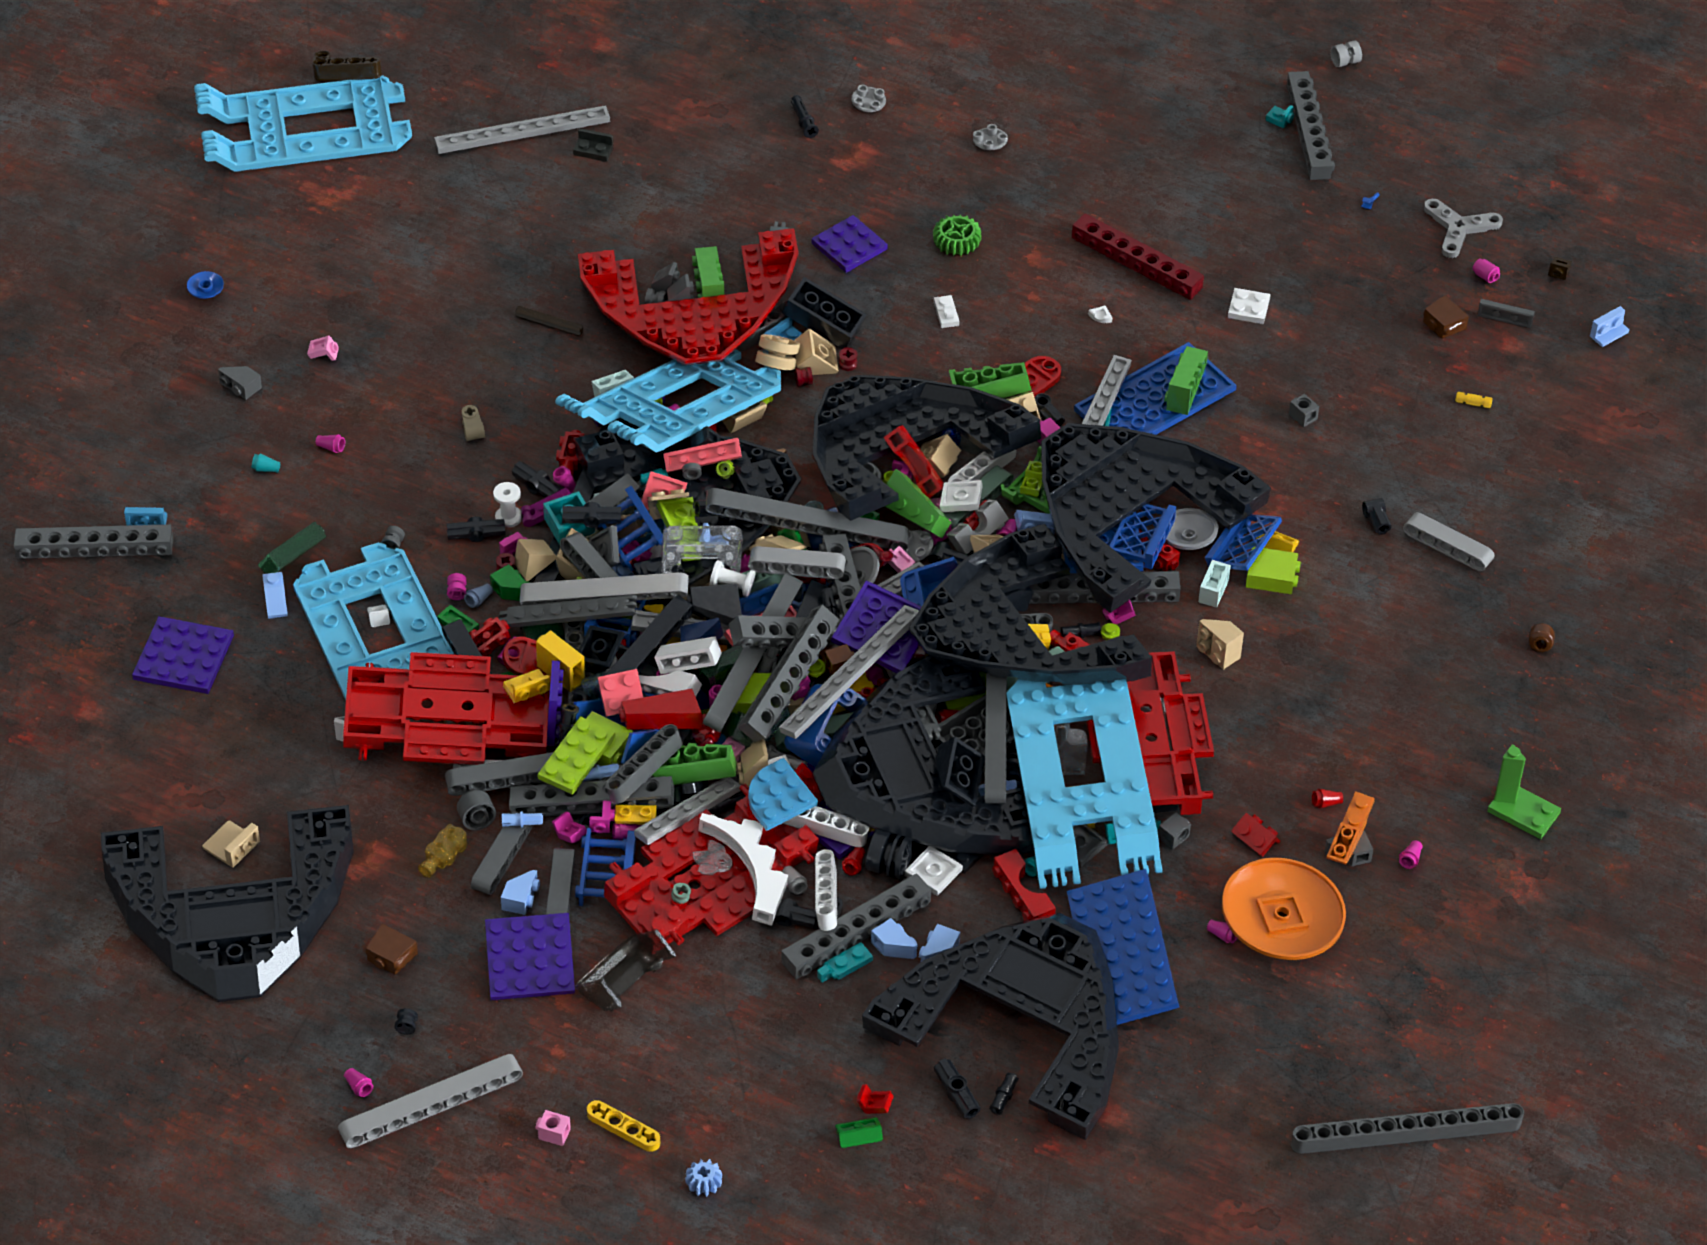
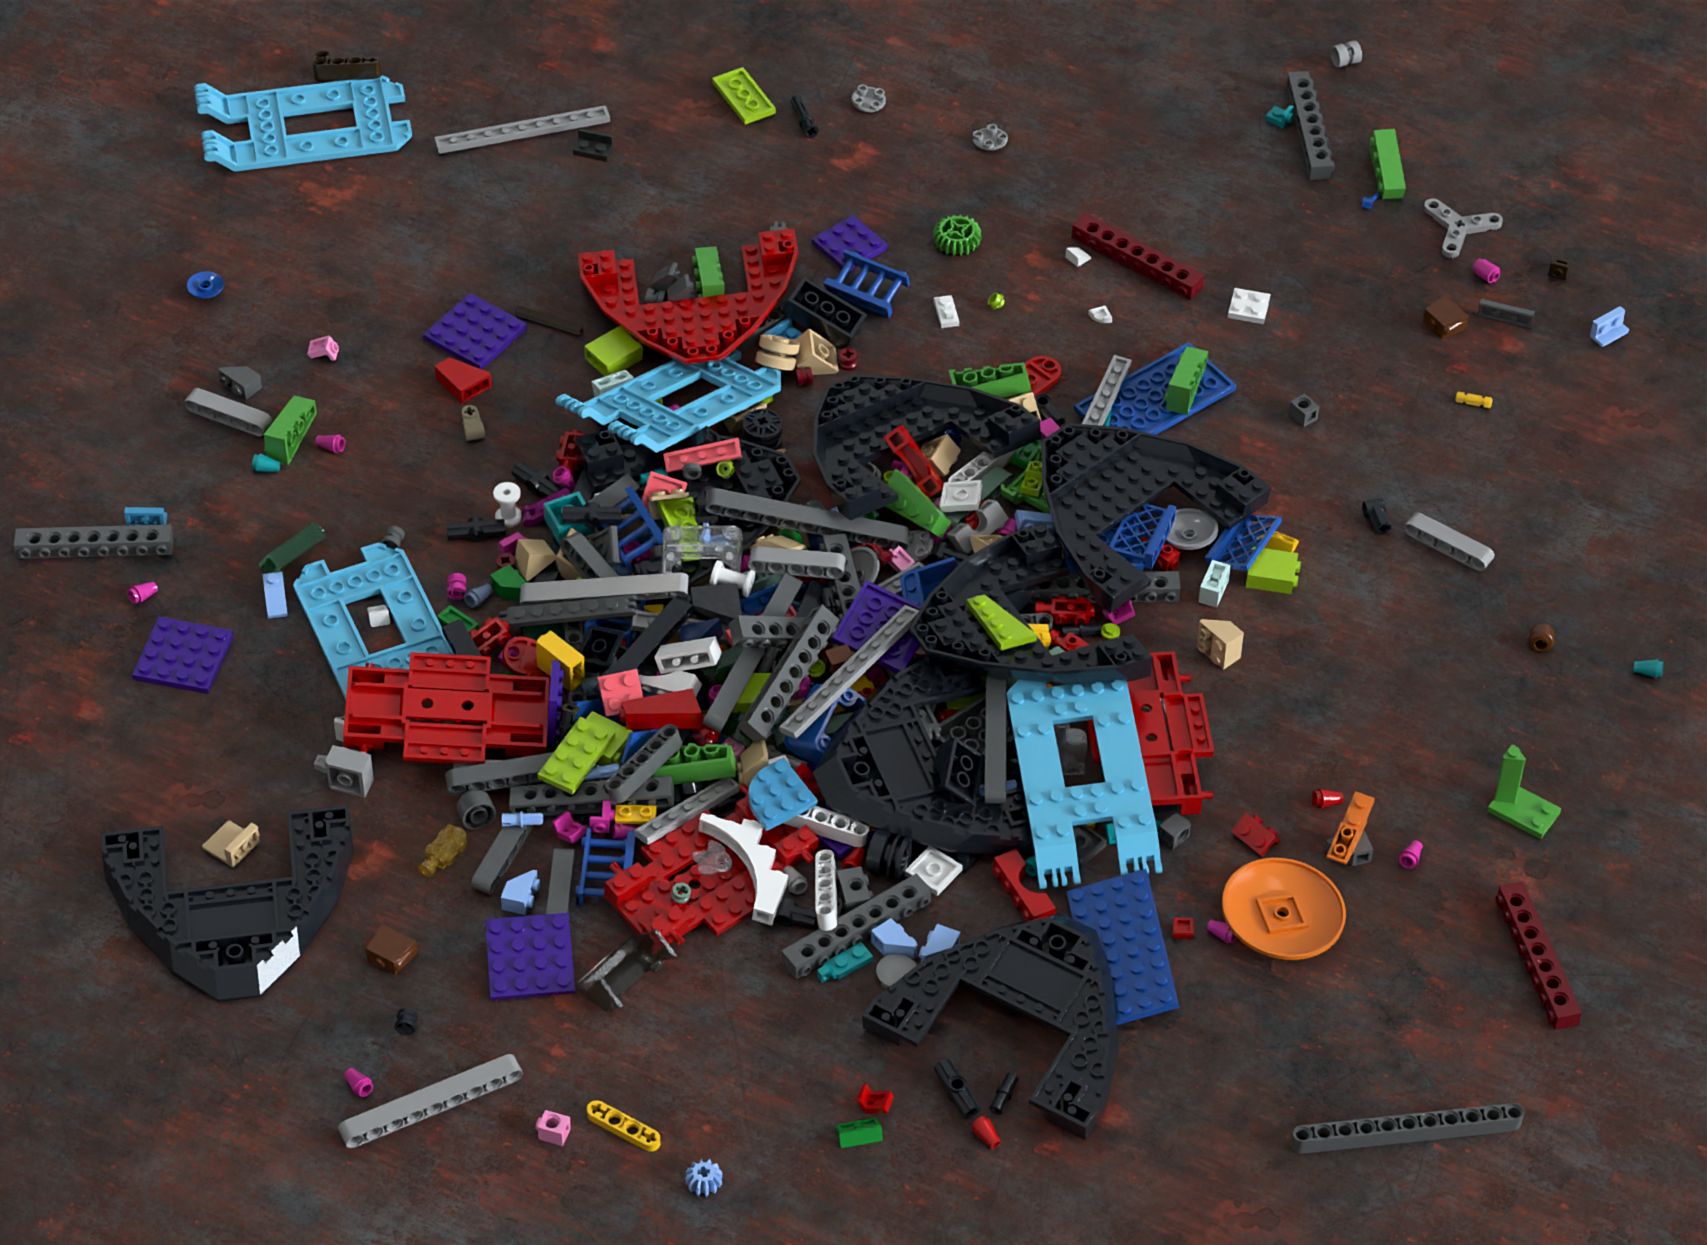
(141, 592): none -> dark pink cone
(228, 412): none -> light grey beam
(289, 429): none -> bright green wedge
(347, 770): none -> light grey hinge
(462, 379): none -> red slope
(475, 331): none -> dark purple plate
(527, 685): yellow bracket -> none
(613, 352): none -> lime brick
(744, 95): none -> lime plate
(763, 428): none -> black wheel
(853, 888): none -> dark grey brick
(867, 299): none -> blue fence
(893, 968): none -> light grey dish
(985, 1131): none -> red cone
(996, 301): none -> lime plate
(999, 624): none -> lime wing
(1025, 454): none -> green plate
(1067, 610): none -> red brick
(1077, 256): none -> white slope
(1183, 927): none -> red tile
(1387, 164): none -> bright green wedge
(1538, 955): none -> dark red brick
(1650, 668): none -> teal cone

